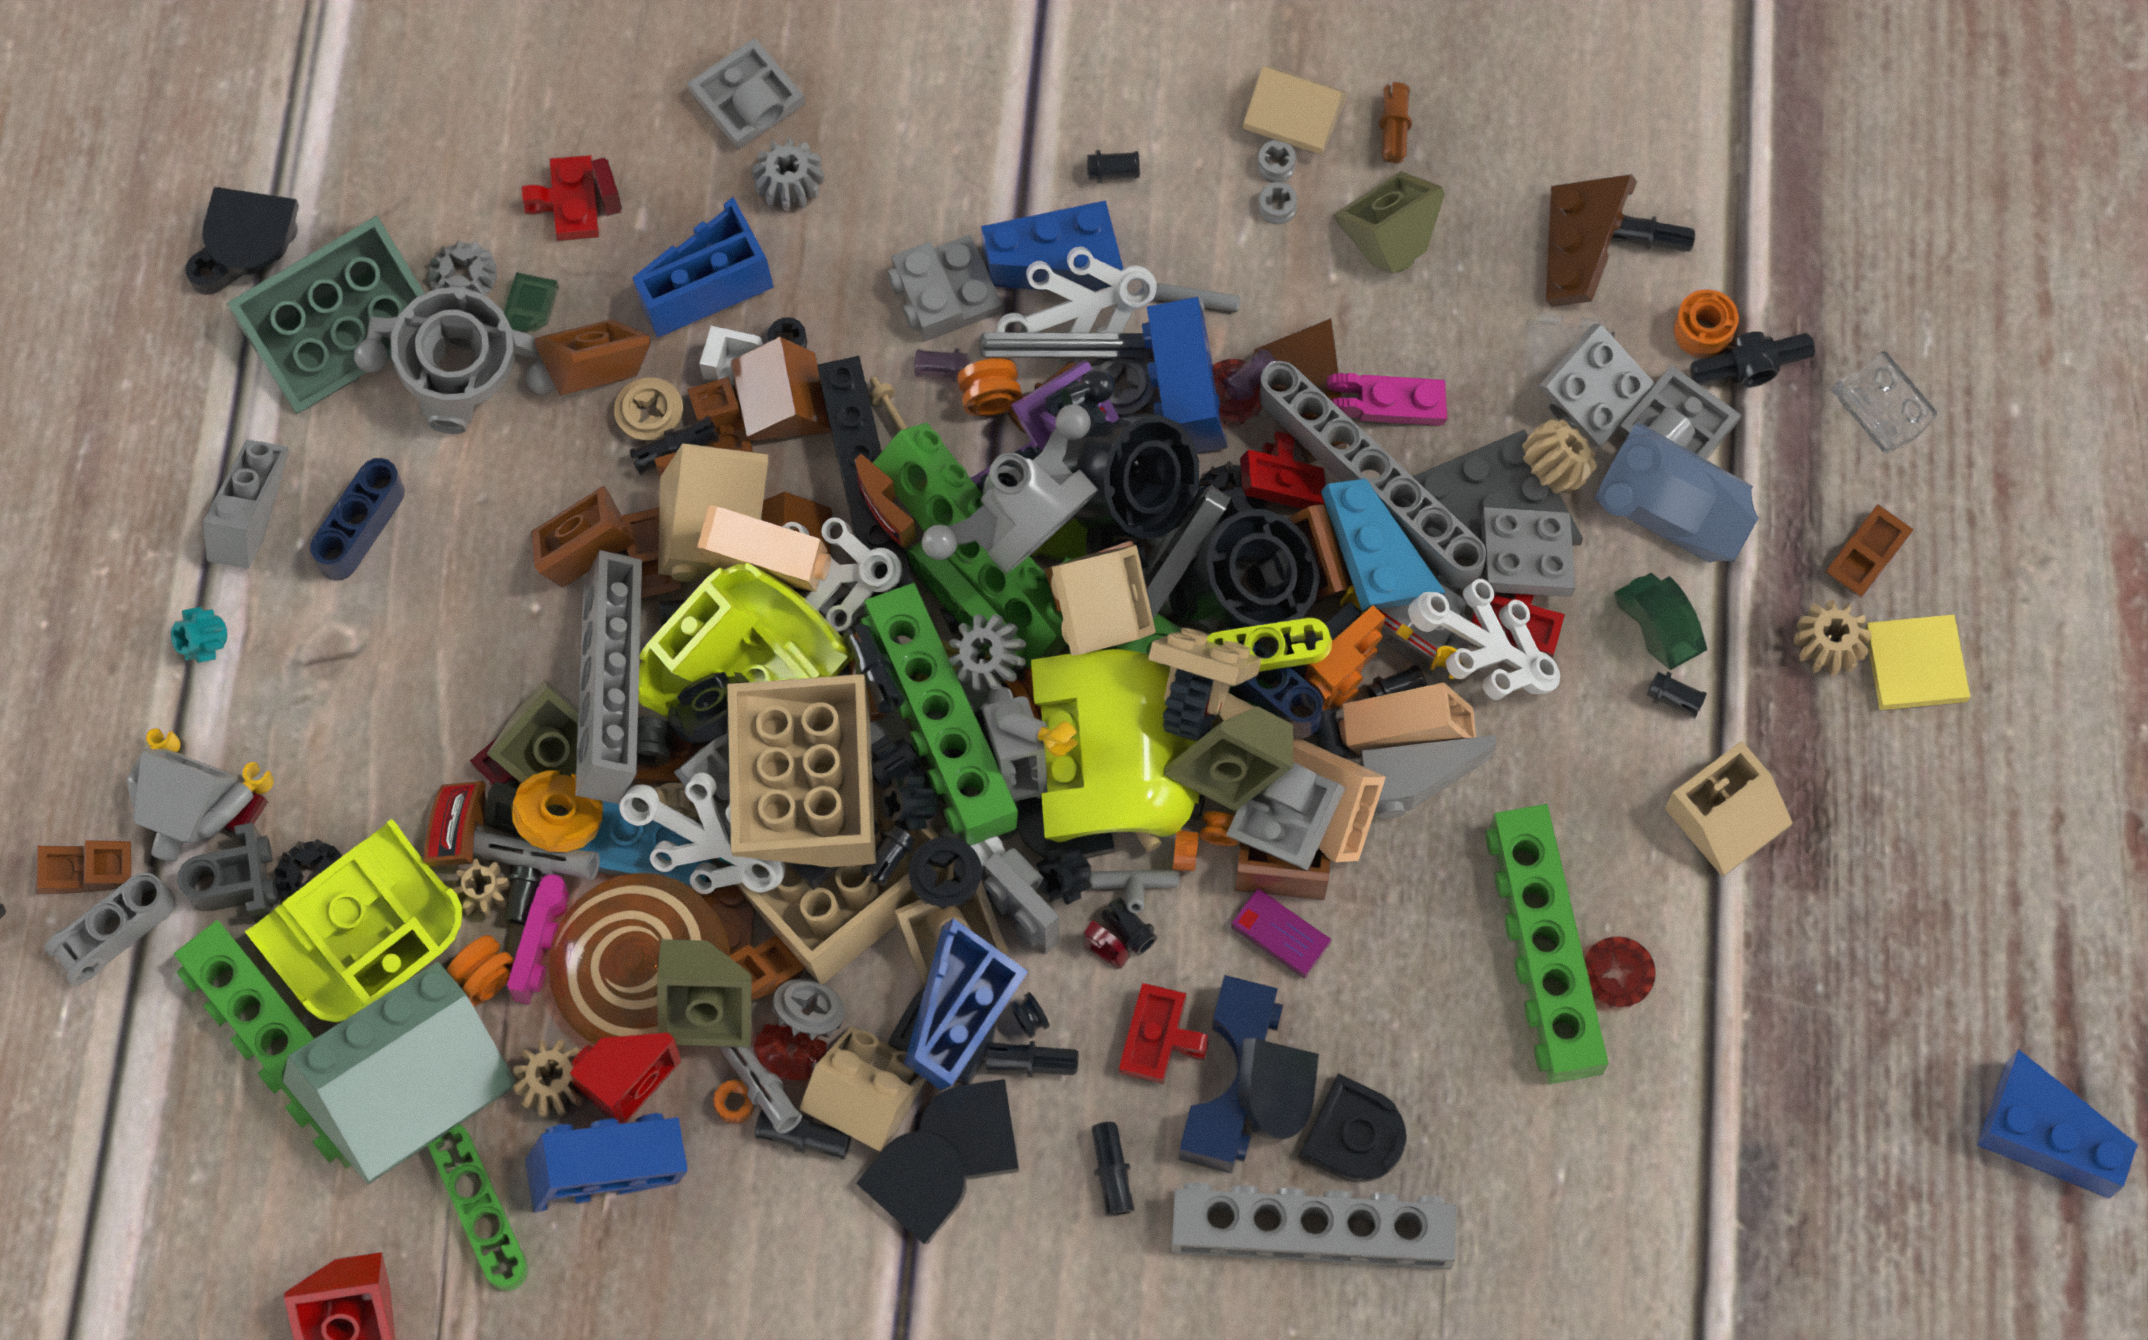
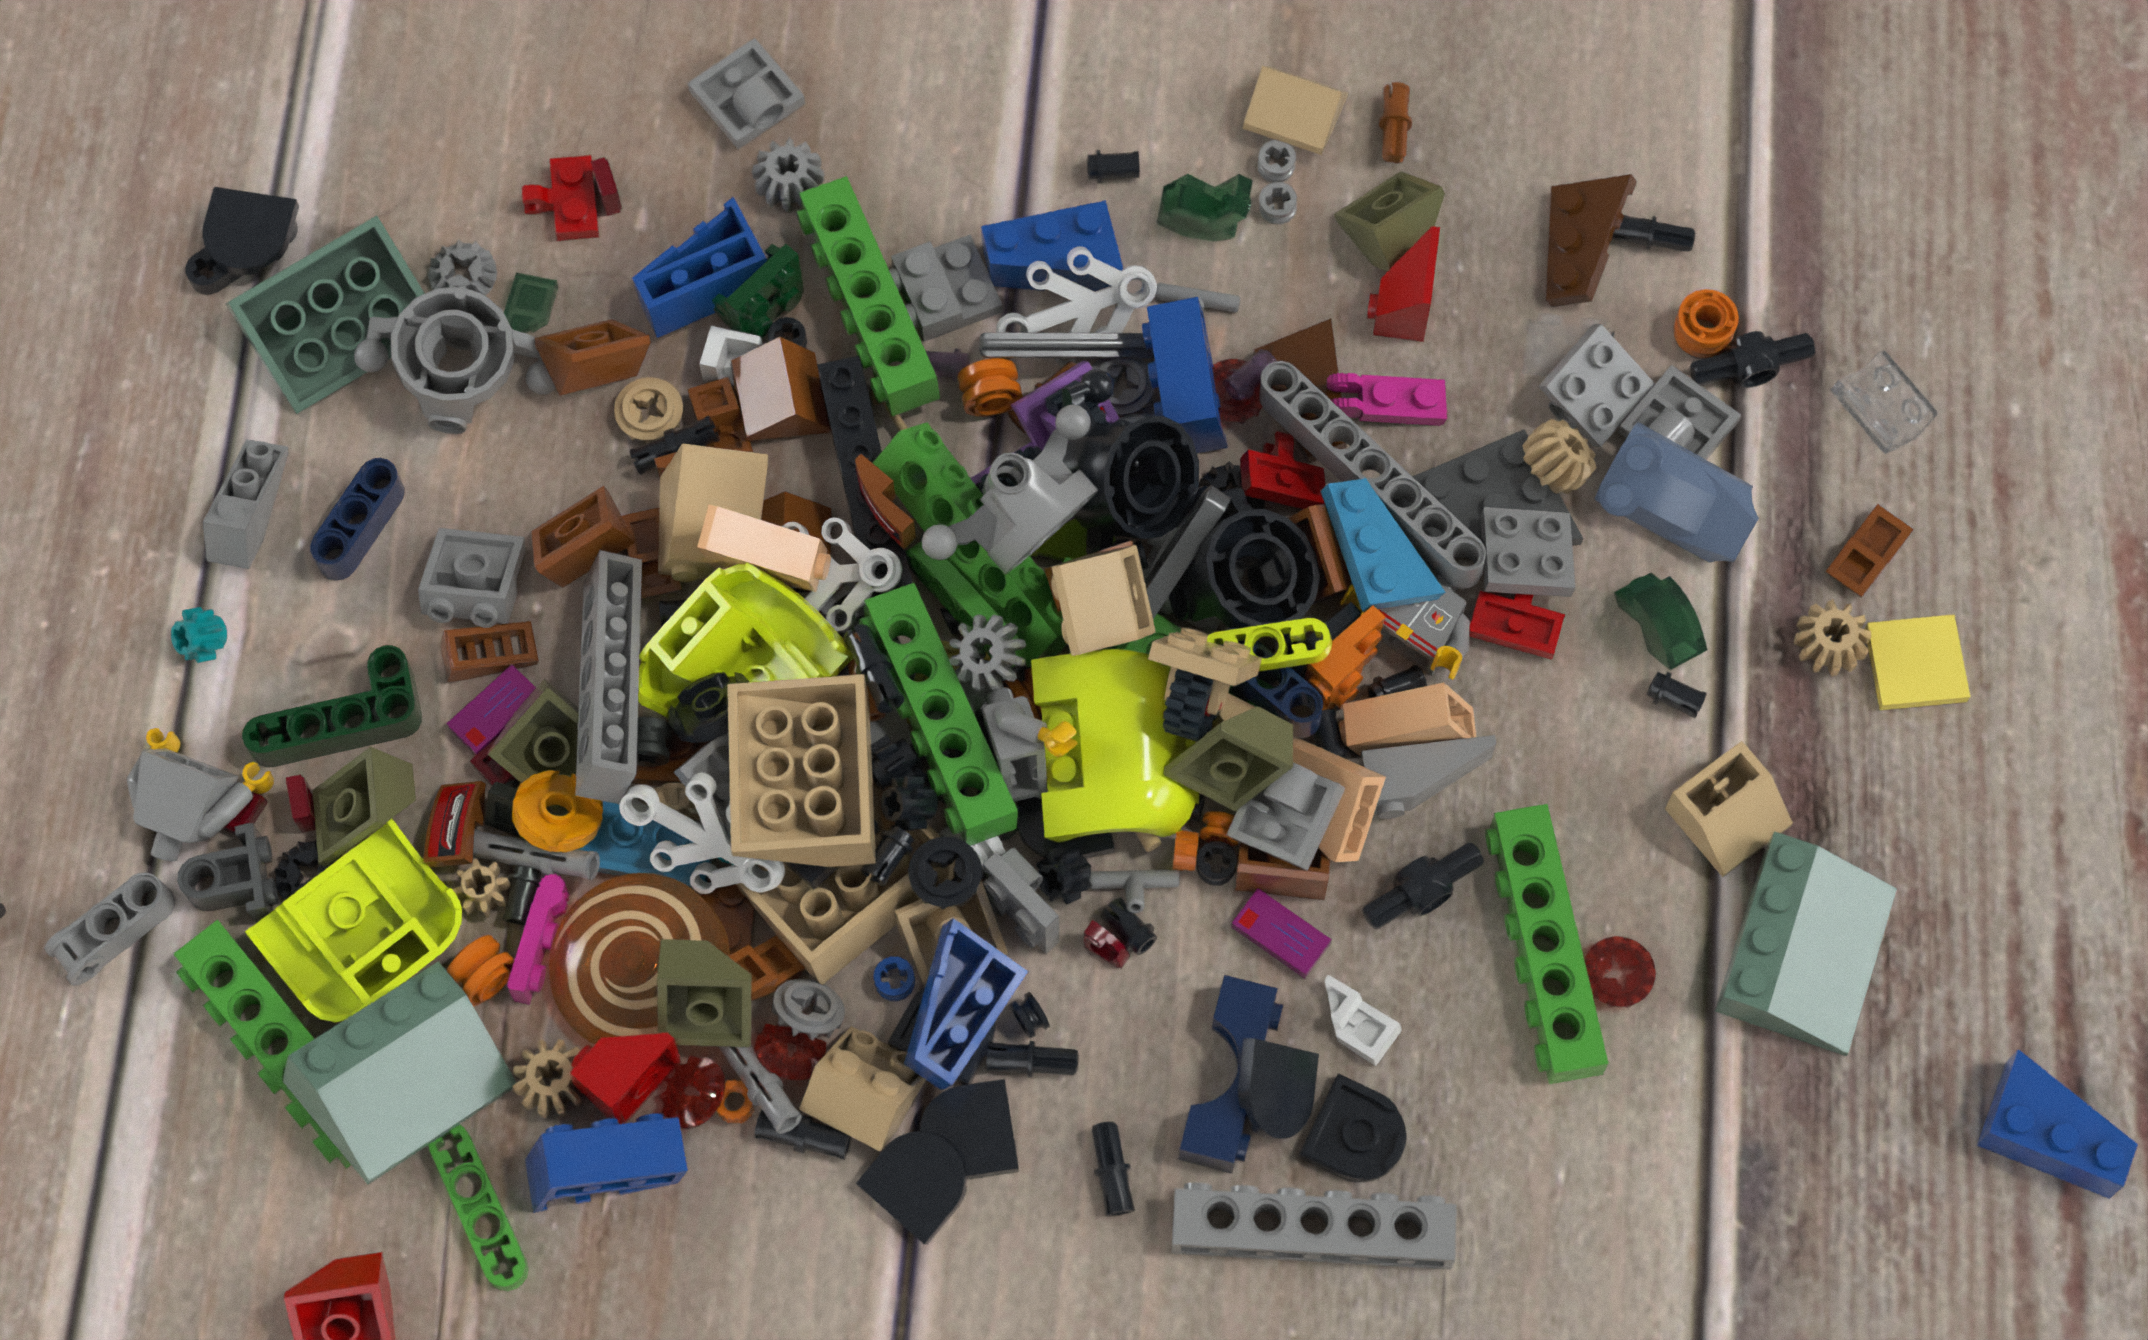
(83, 868): dark orange slope -> none
(301, 802): none -> dark red tile
(333, 714): none -> dark green beam
(360, 801): none -> olive slope
(471, 577): none -> light grey plate
(472, 636): none -> dark orange slope
(491, 710): none -> magenta tile
(694, 1110): none -> clear red gear
(748, 306): none -> dark green piece
(836, 207): none -> bright green brick
(884, 988): none -> blue bush
(1157, 1033): red plate -> none
(1202, 210): none -> clear green brick
(1204, 868): none -> black bush
(1359, 1024): none -> white slope
(1406, 292): none -> red slope
(1423, 885): none -> black axle
(1535, 669): white plant -> none
(1806, 945): none -> slope

